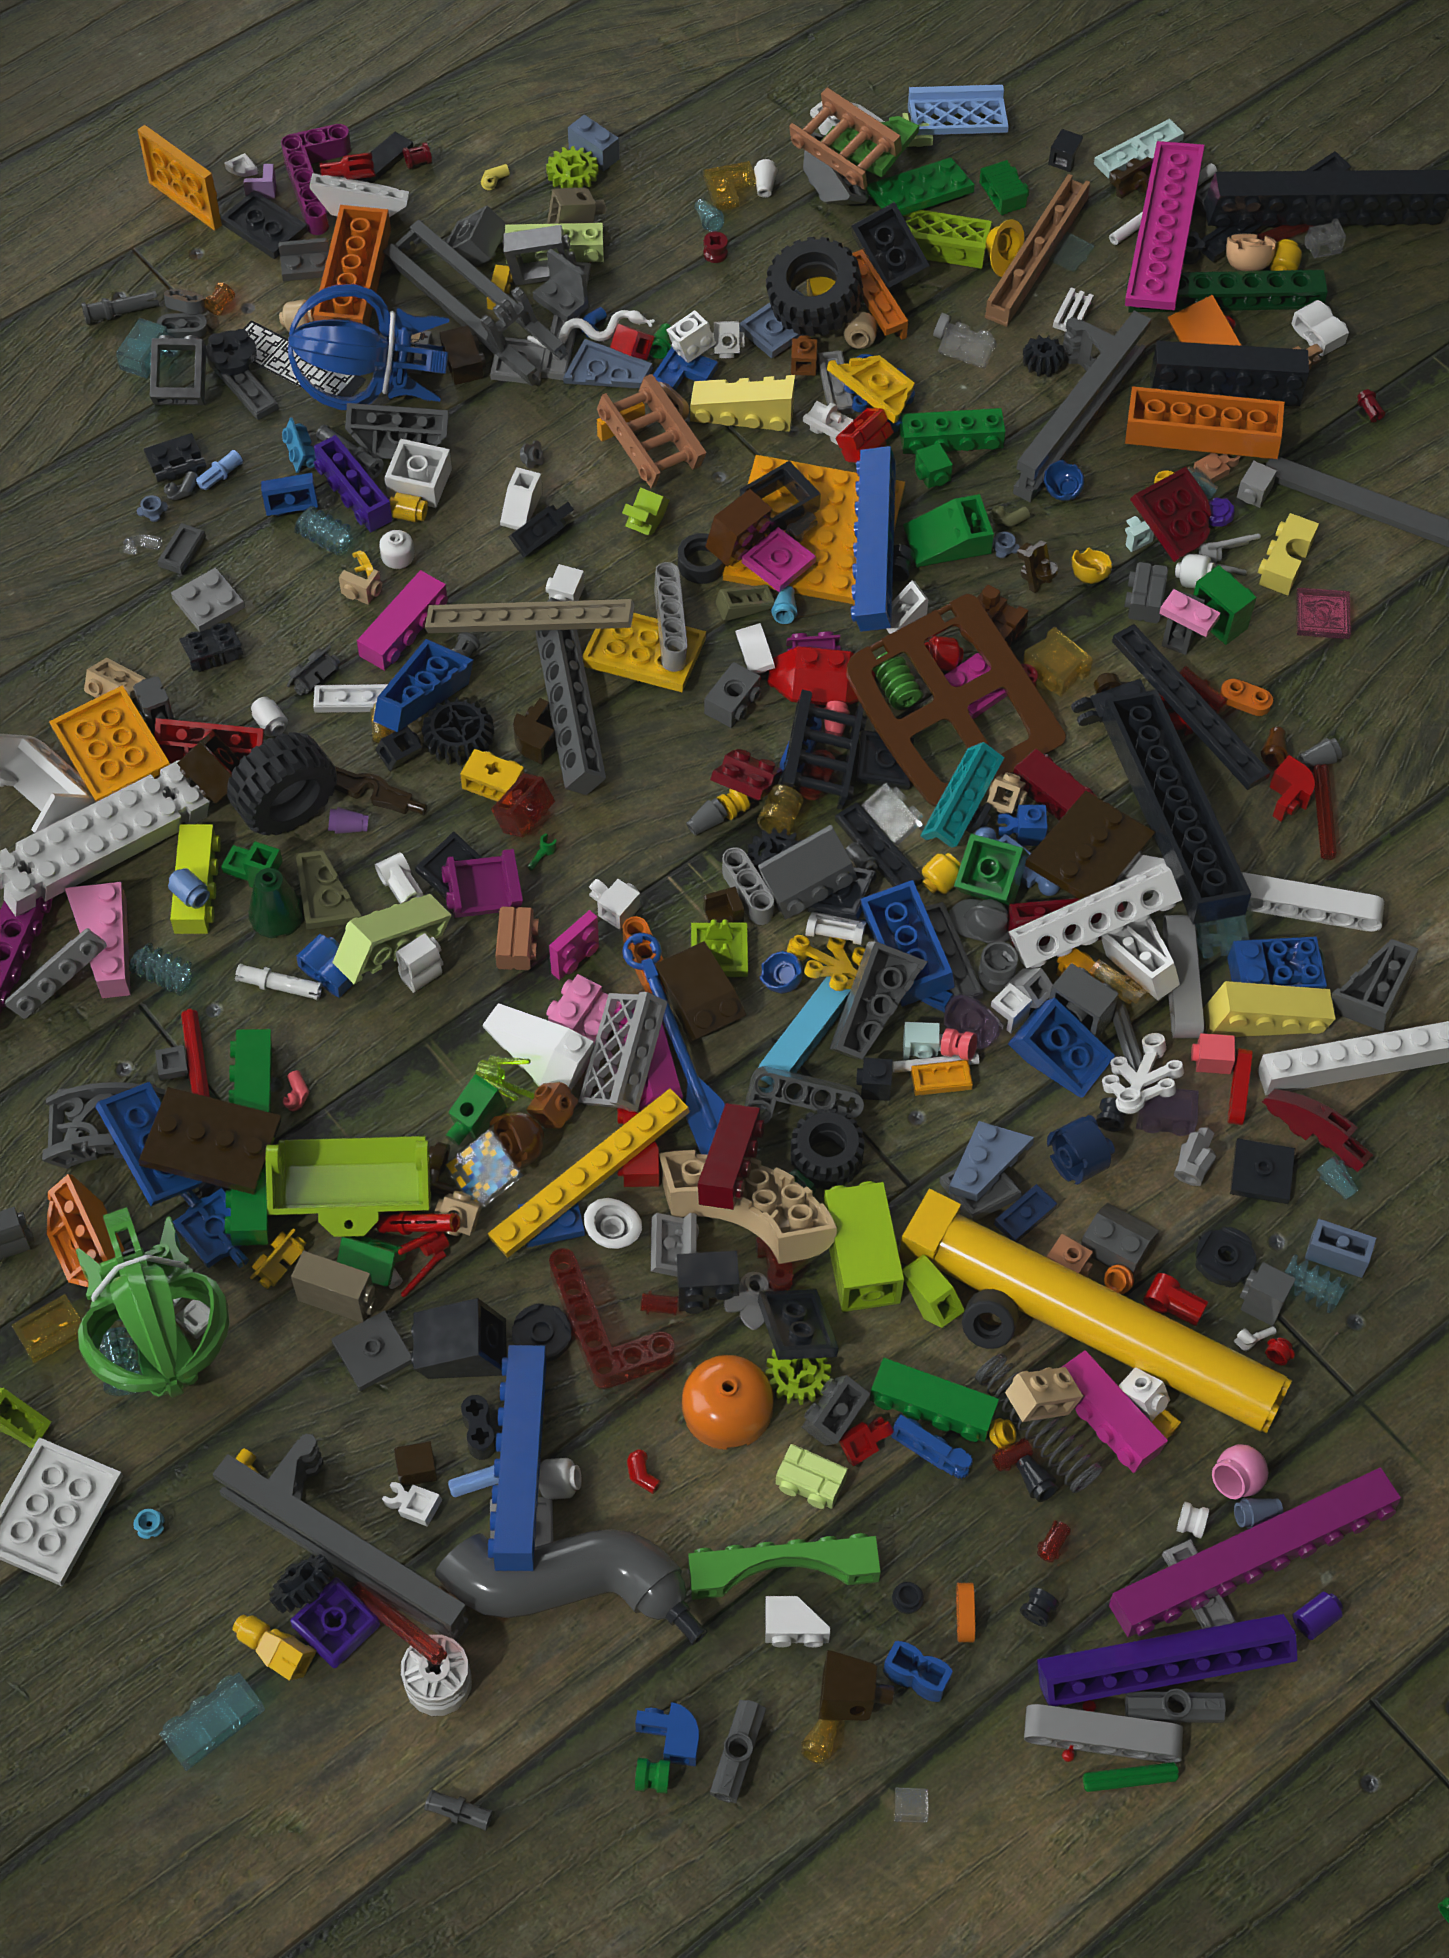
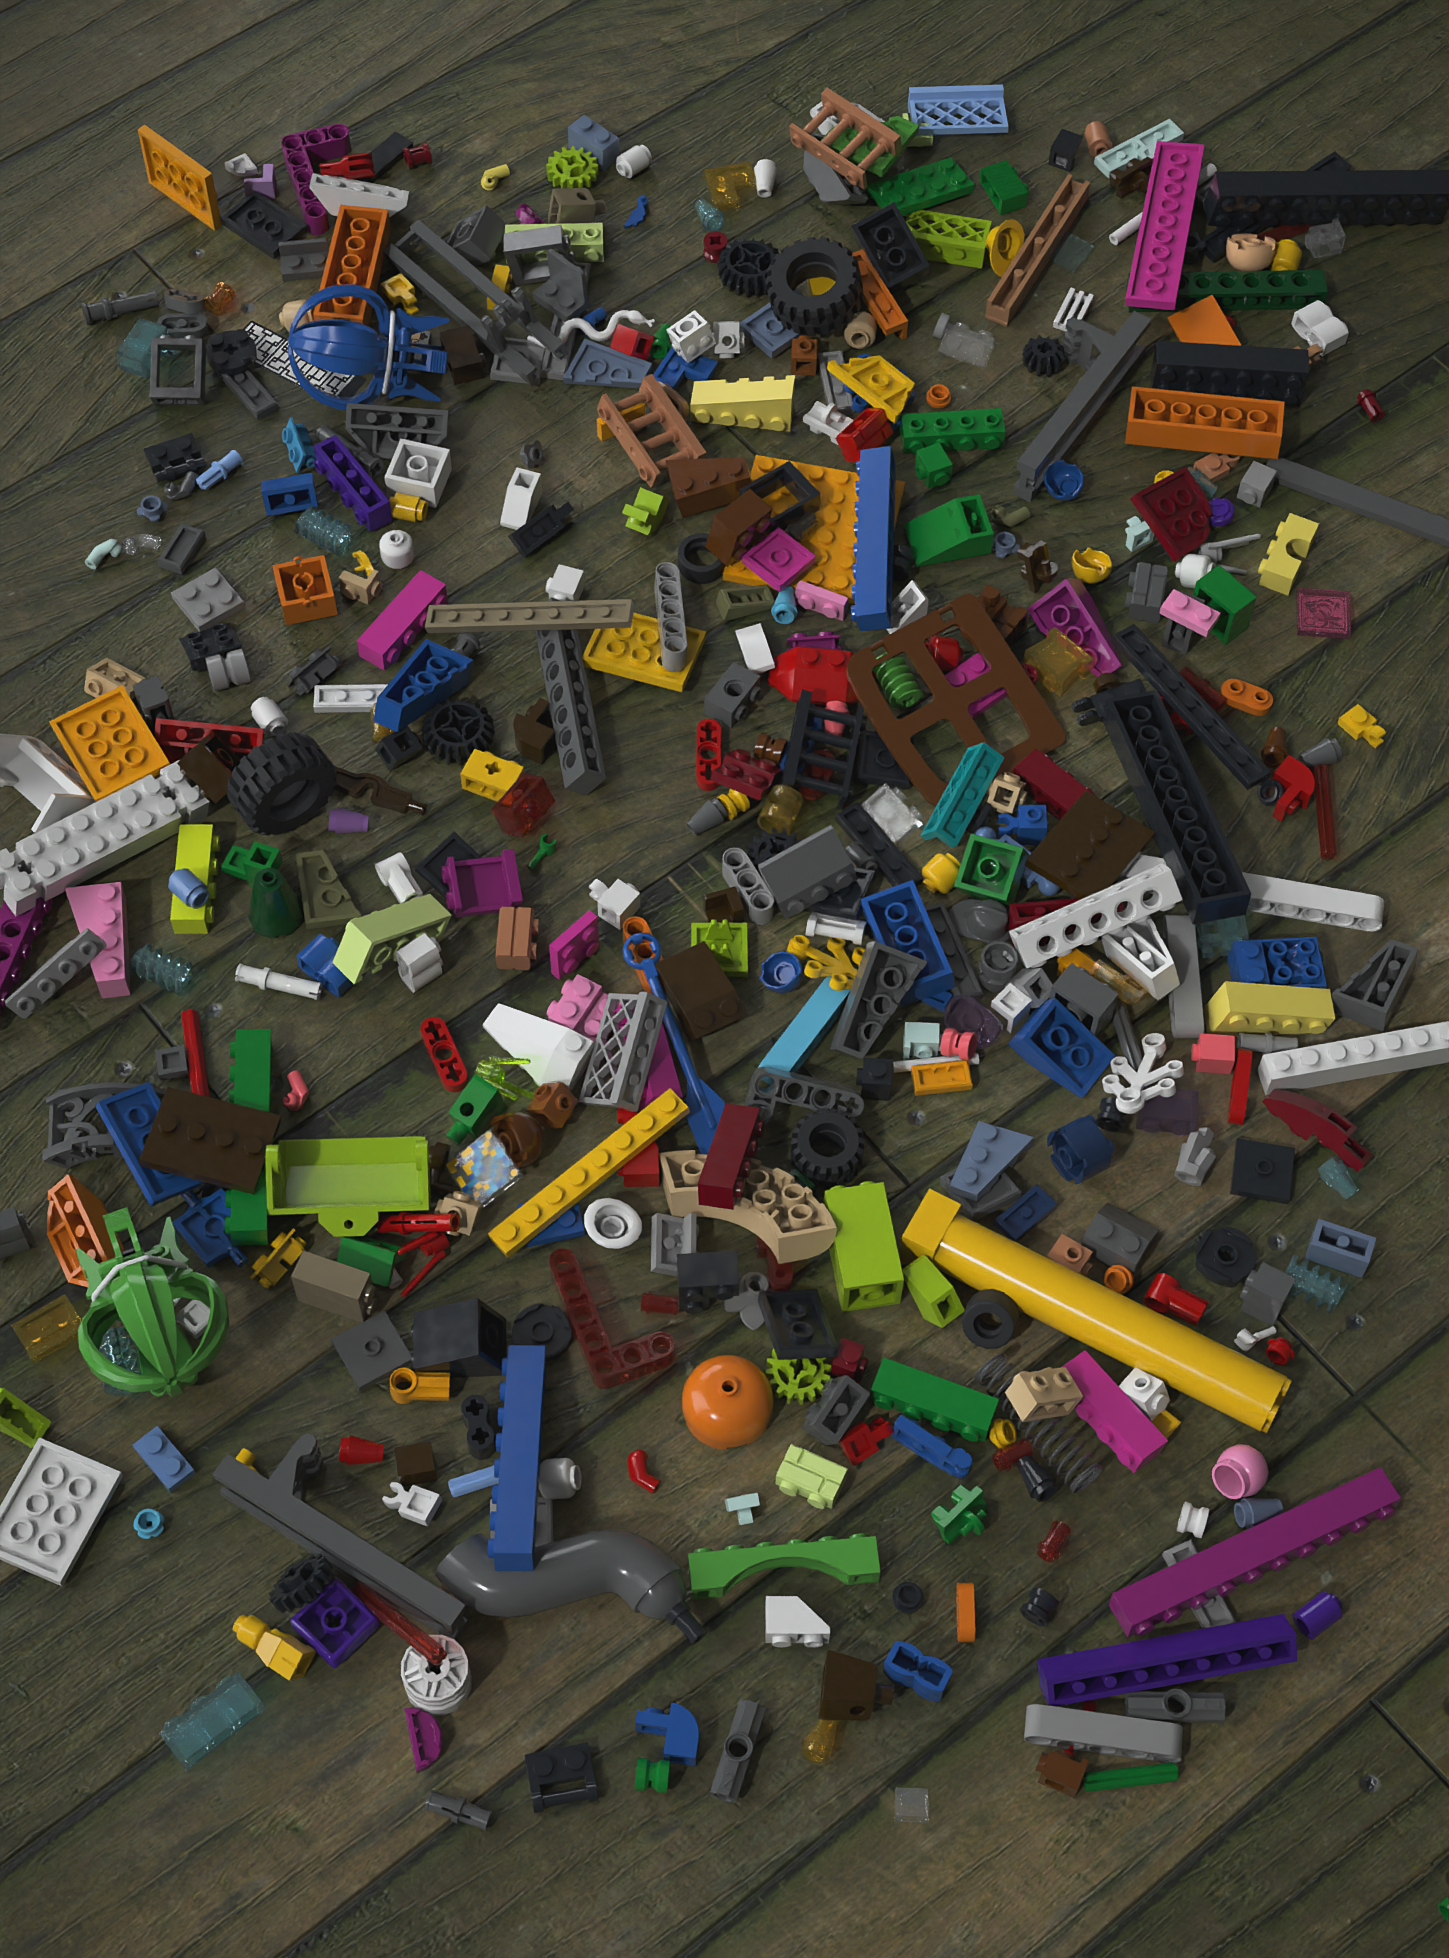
(99, 552): none -> light aqua arm
(163, 1459): none -> medium blue plate
(227, 669): none -> light grey wheel
(305, 589): none -> orange brick
(360, 1451): none -> red cone
(400, 290): none -> yellow plate
(424, 1386): none -> light orange piece
(425, 1738): none -> magenta plate
(442, 1066): none -> red beam
(527, 215): none -> magenta plate
(561, 1767): none -> black plate
(633, 161): none -> white brick
(638, 214): none -> blue piece
(703, 745): none -> red beam
(707, 482): none -> reddish brown wedge
(742, 1505): none -> light aqua tile
(745, 266): none -> black gear
(769, 748): none -> reddish brown wheel
(821, 600): none -> bright pink plate
(849, 1361): none -> dark red brick
(938, 396): none -> orange plate
(964, 1516): none -> green hips
(1061, 1772): none -> reddish brown brick
(1077, 617): none -> magenta wedge
(1097, 138): none -> nougat brick
(1263, 792): none -> black plate
(1266, 1043): none -> light grey pin
(1360, 723): none -> yellow plate

